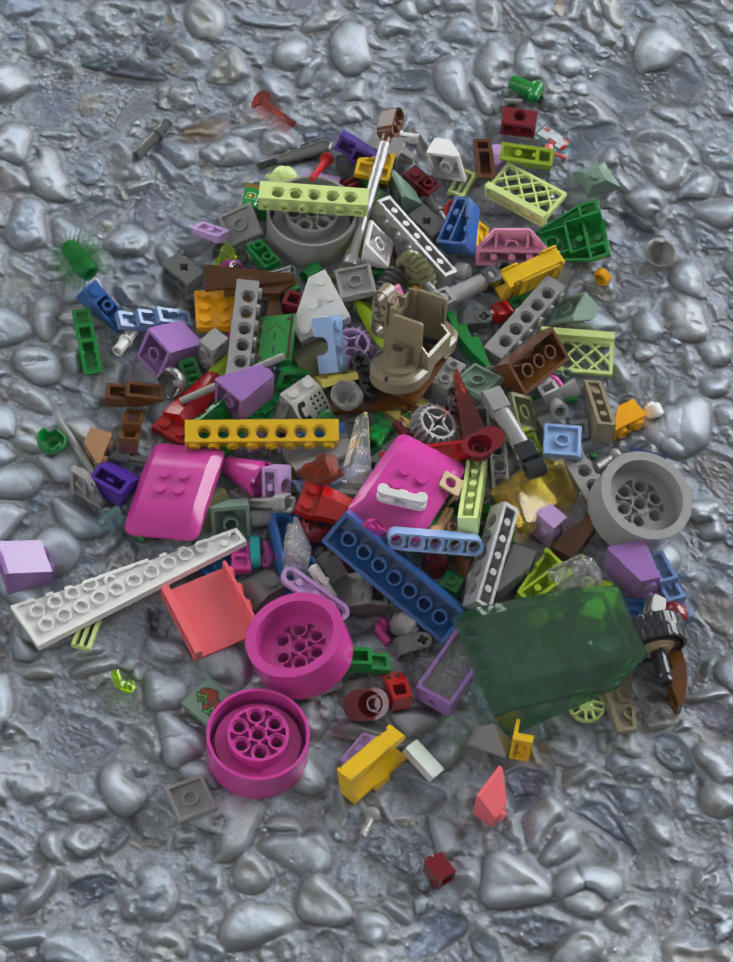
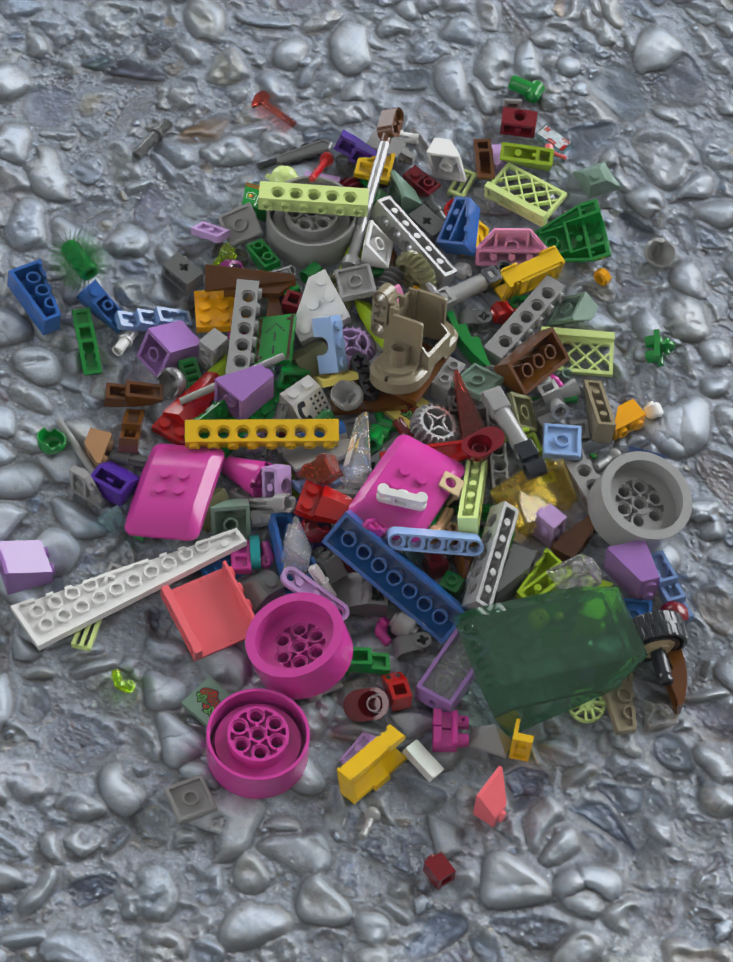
(35, 295): none -> blue wedge
(445, 731): none -> dark pink hips
(654, 603): slope -> none
(660, 346): none -> green hips

